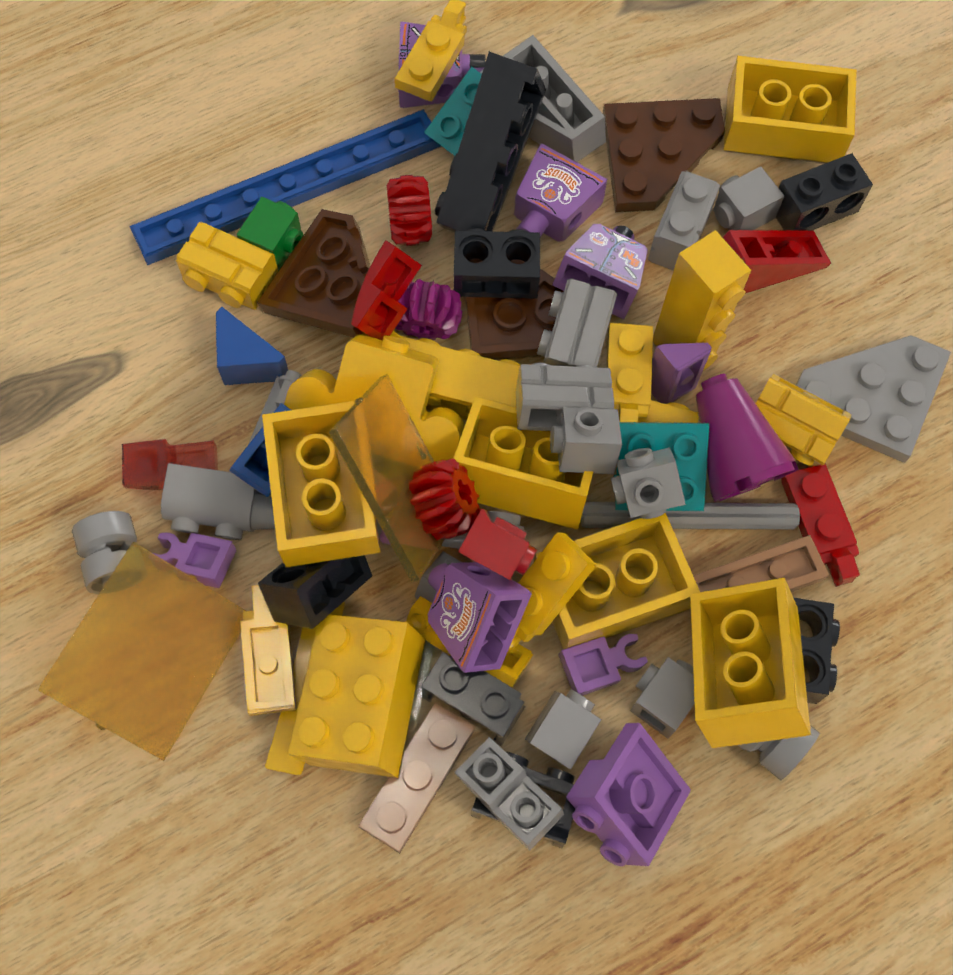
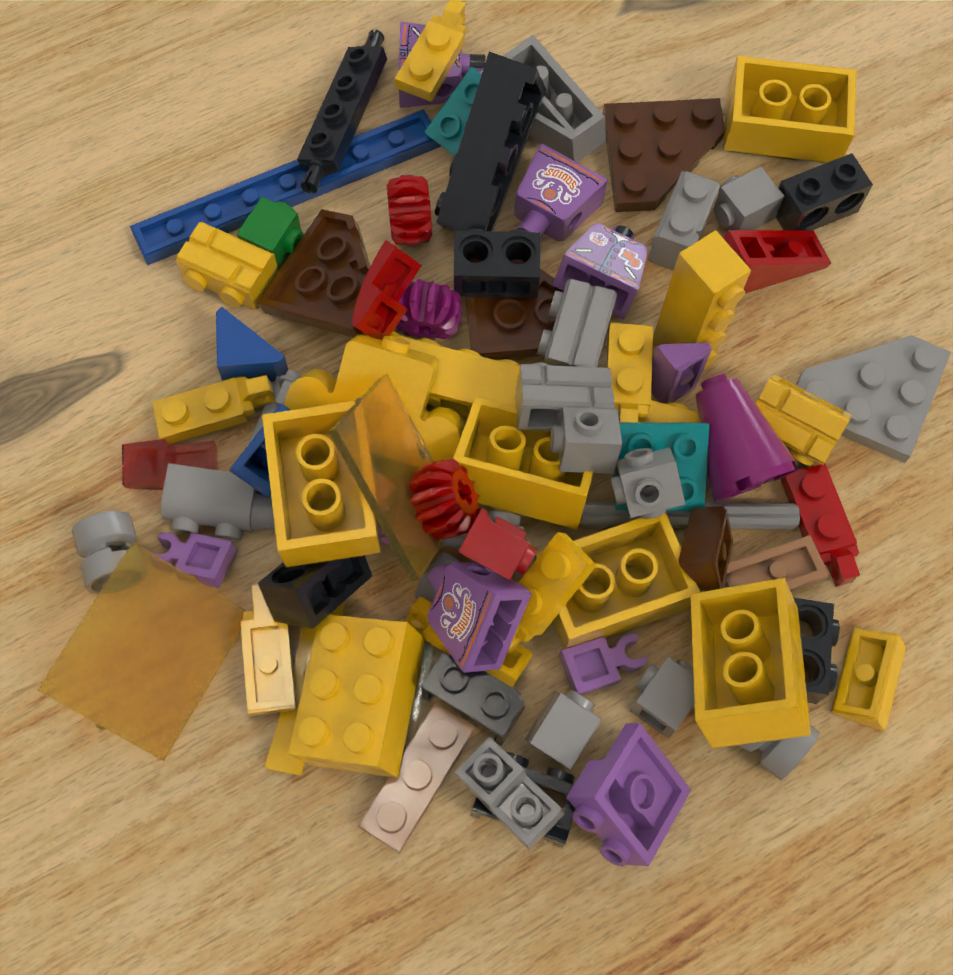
(211, 407): none -> yellow hinge
(341, 111): none -> black plate
(707, 547): none -> reddish brown slope
(869, 677): none -> yellow slope

